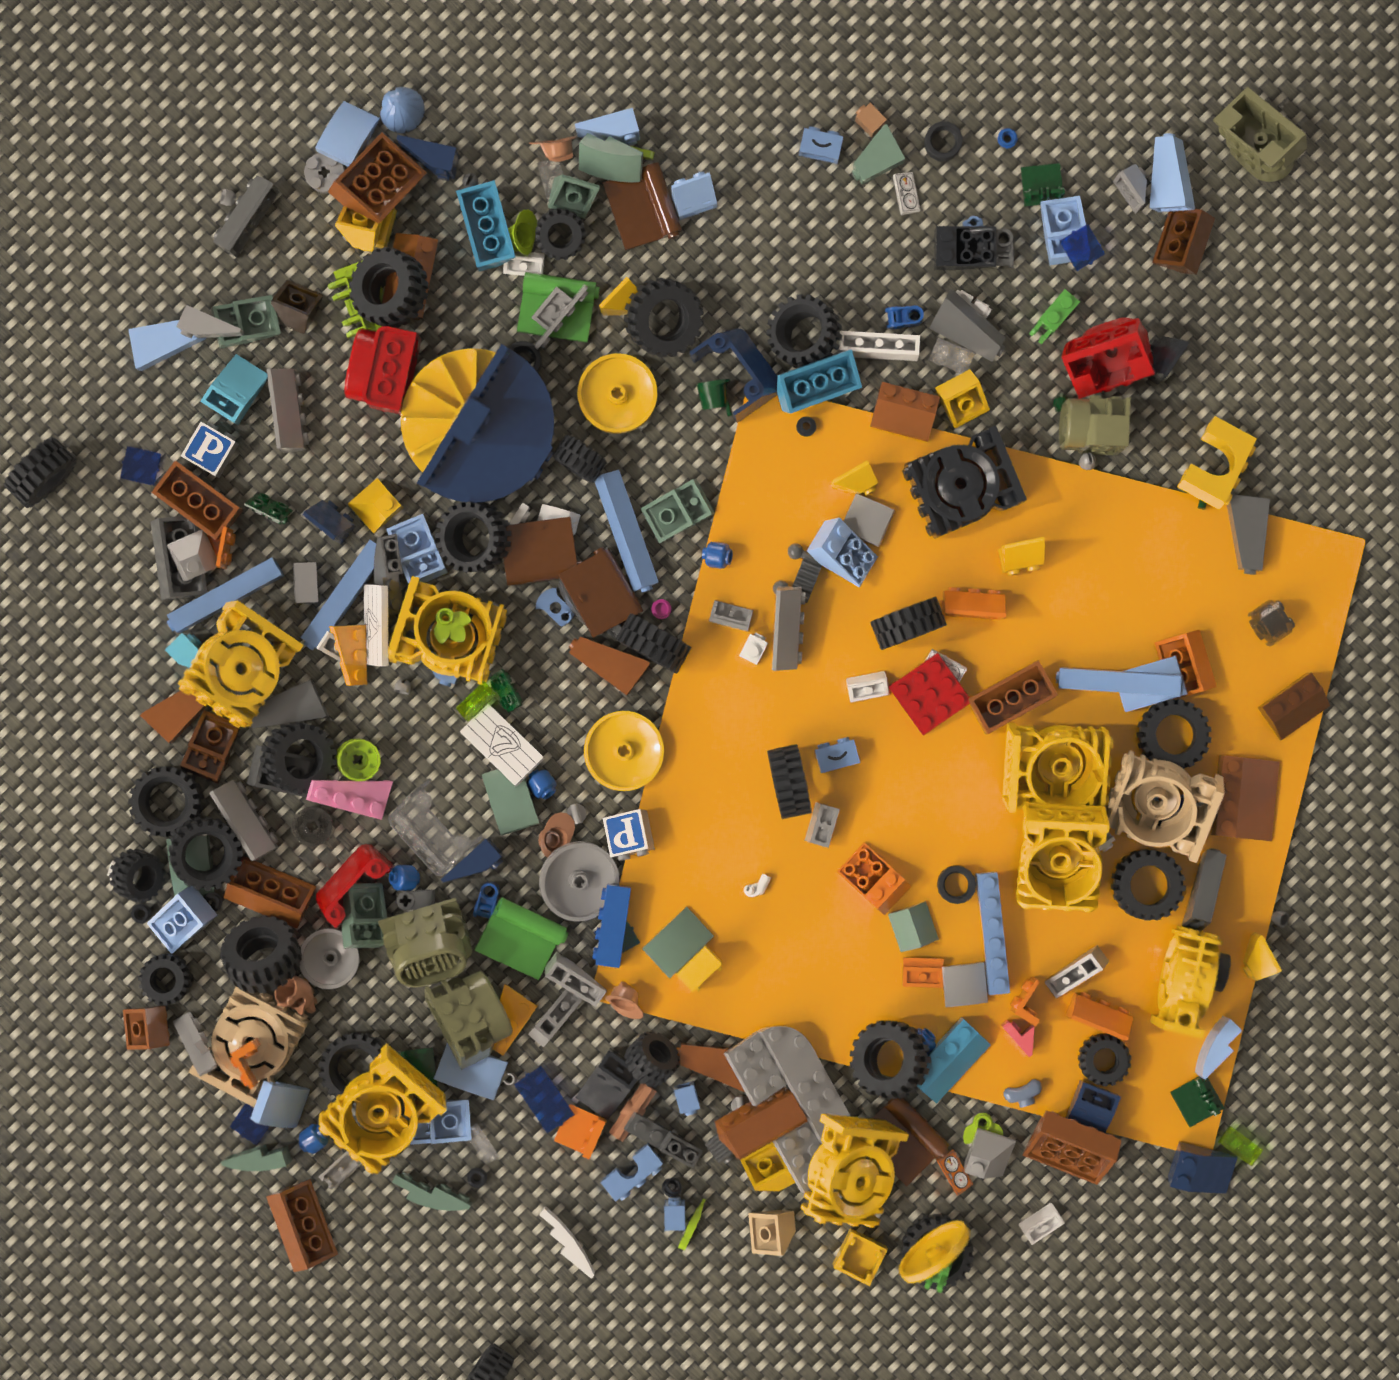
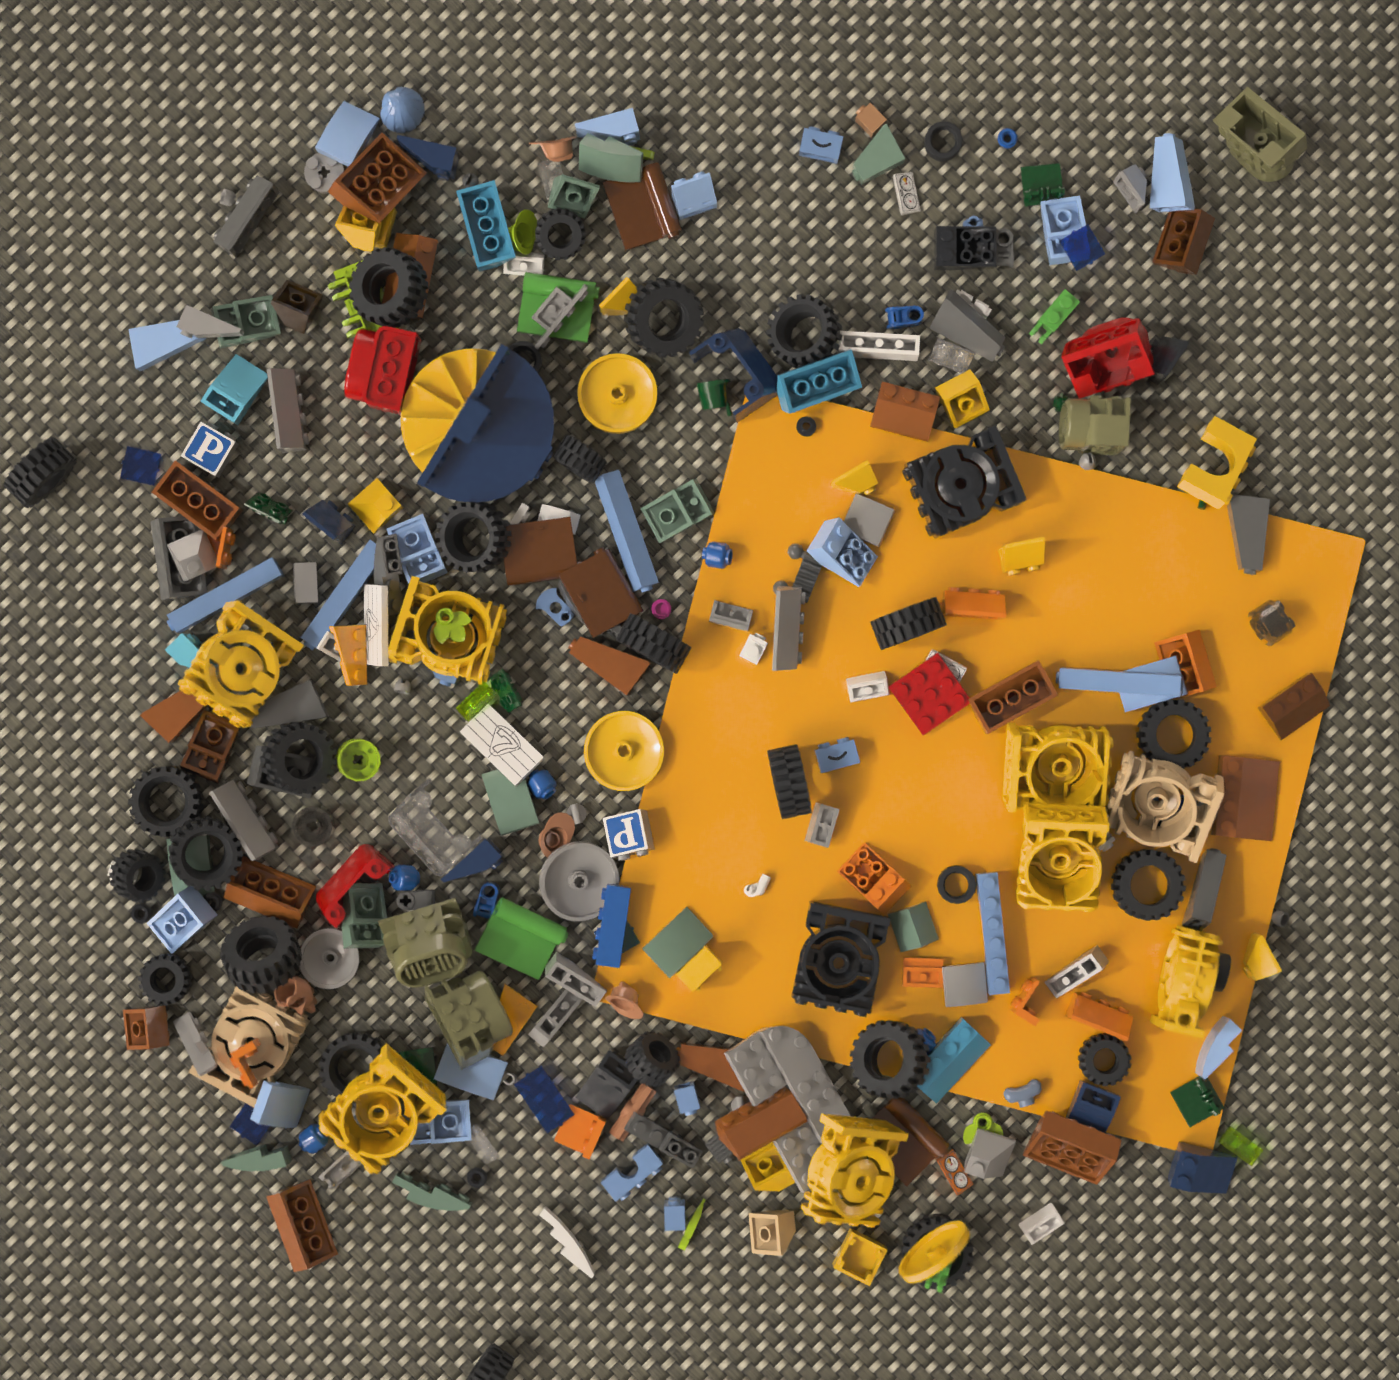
(360, 797): bright pink wing -> none
(674, 1184): black plate -> none
(860, 994): none -> black brick
(1023, 1040): coral slope -> none

